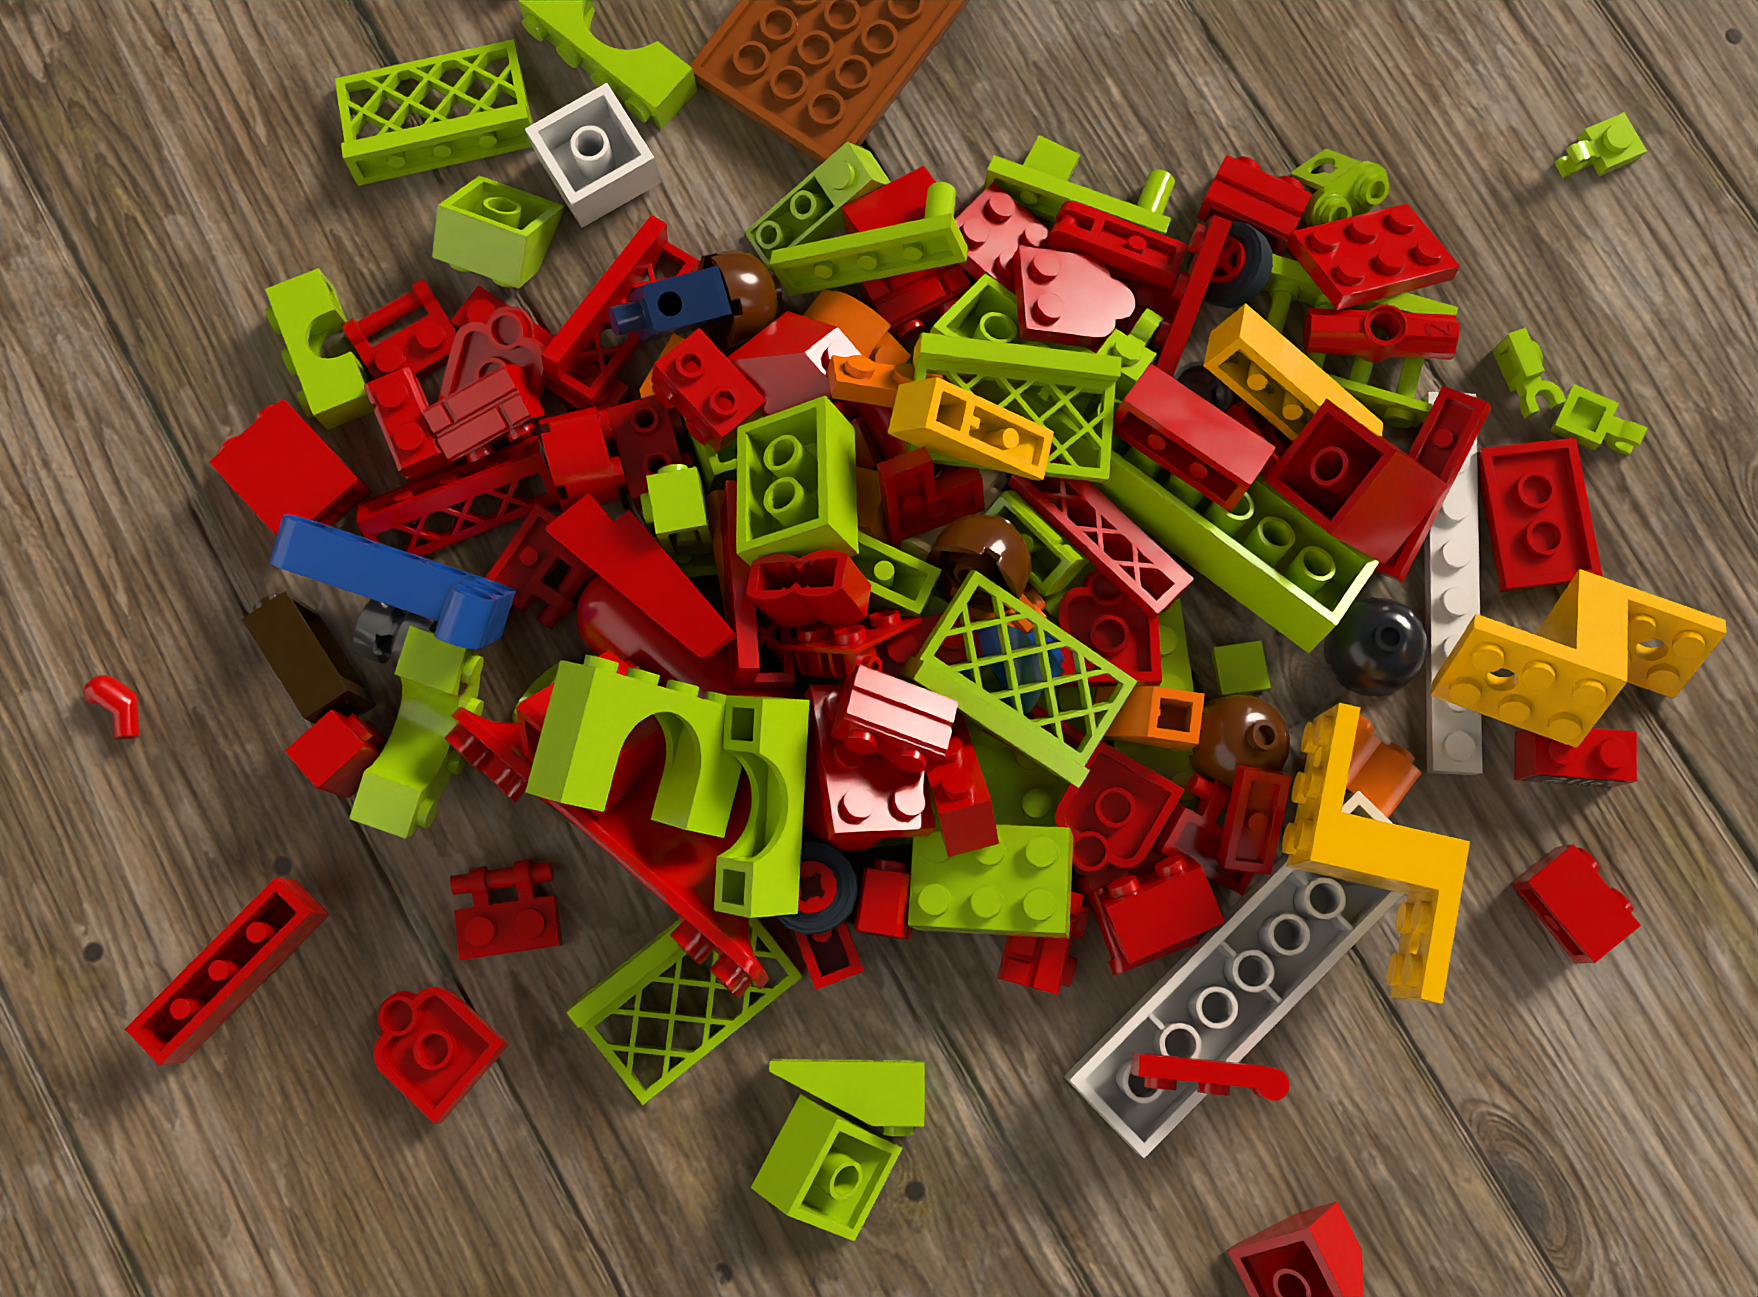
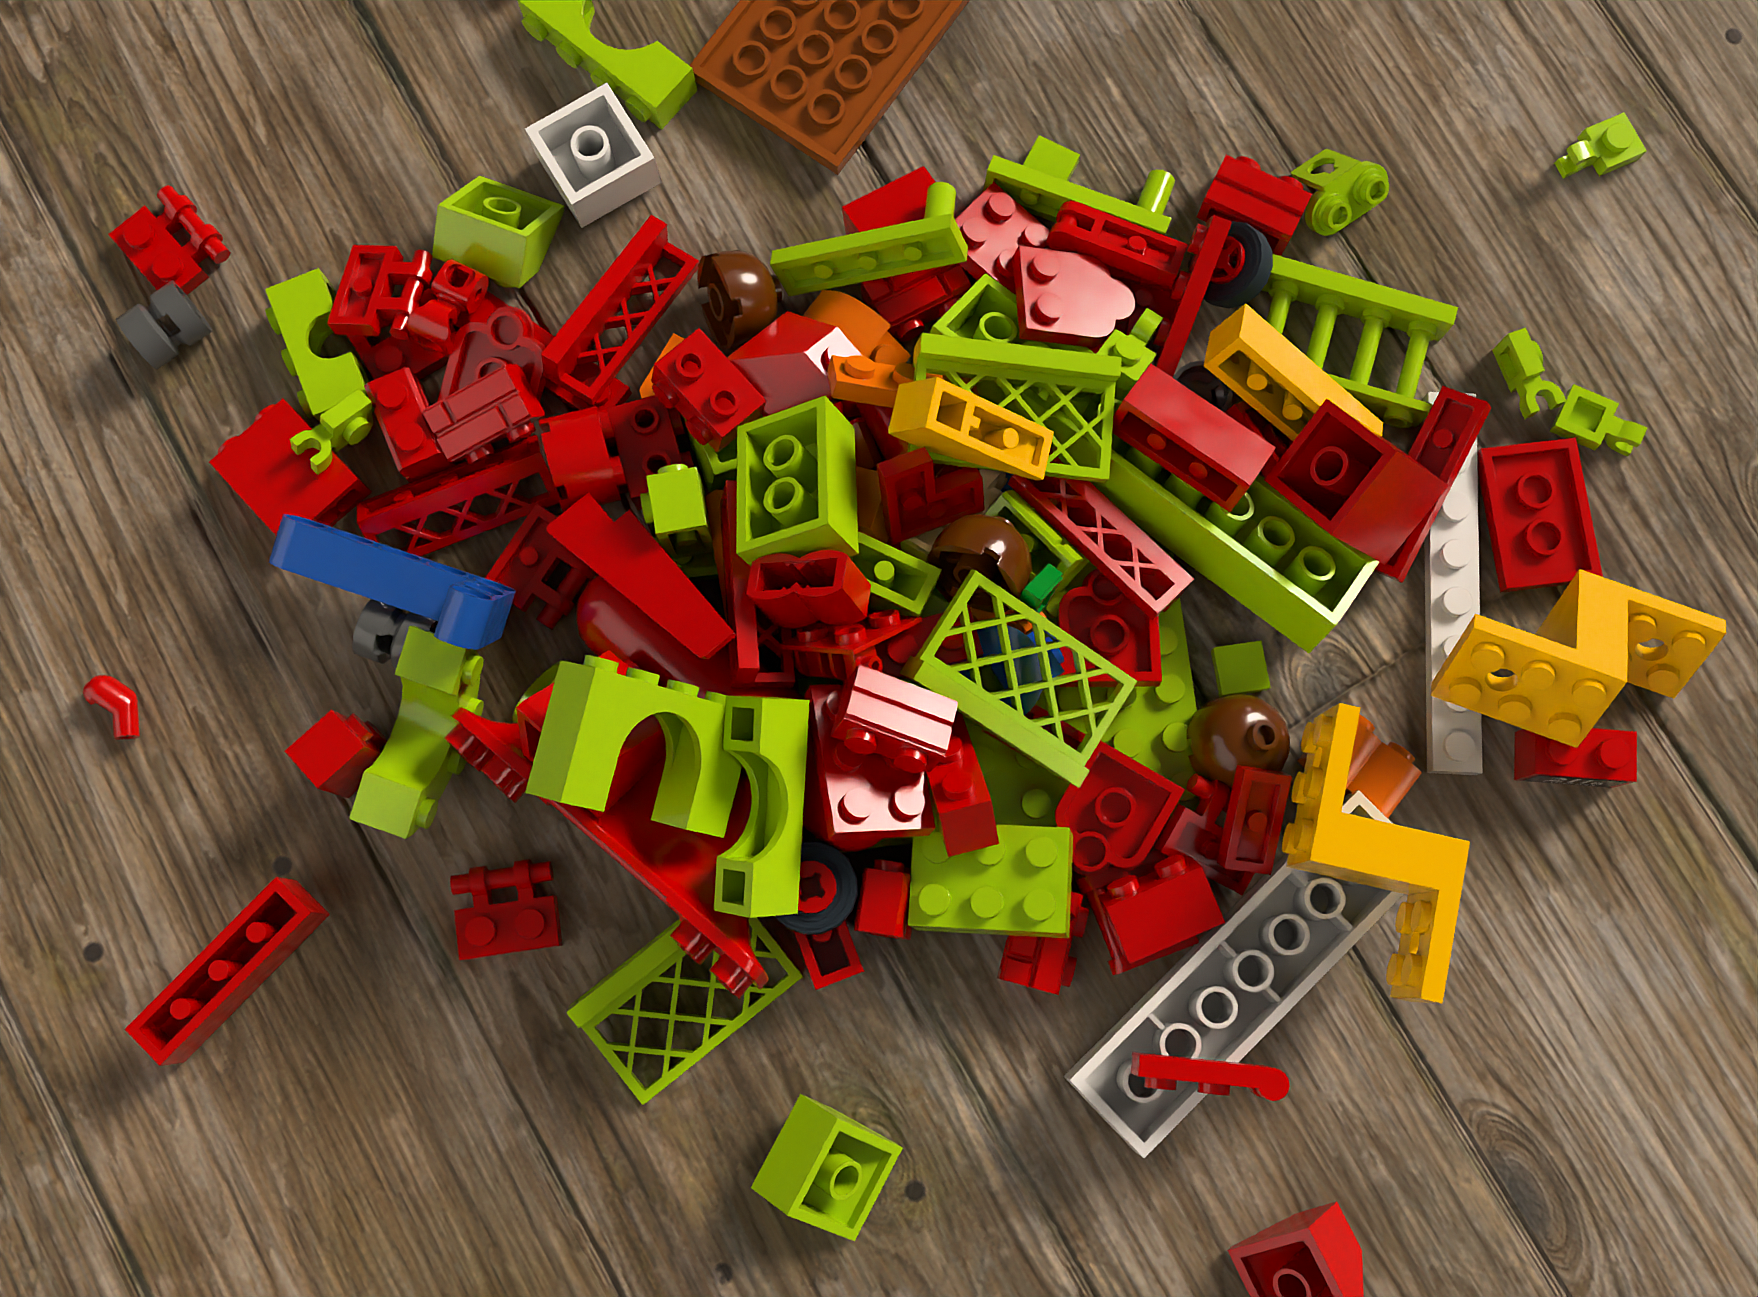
(152, 337): none -> dark grey wheel
(158, 254): none -> red plate
(306, 658): dark brown window -> none
(340, 425): none -> lime plate
(367, 289): none -> red plate
(434, 1048): red plate -> none
(439, 140): lime fence -> none
(457, 291): none -> red leg
(686, 302): dark blue torso -> none
(816, 203): lime slope -> none
(871, 1090): lime slope -> none
(1041, 588): none -> green tile
(1156, 717): orange slope -> none
(1372, 256): red plate -> none
(1376, 647): black cylinder -> none
(1409, 333): red piece -> none
(1576, 903): red brick -> none

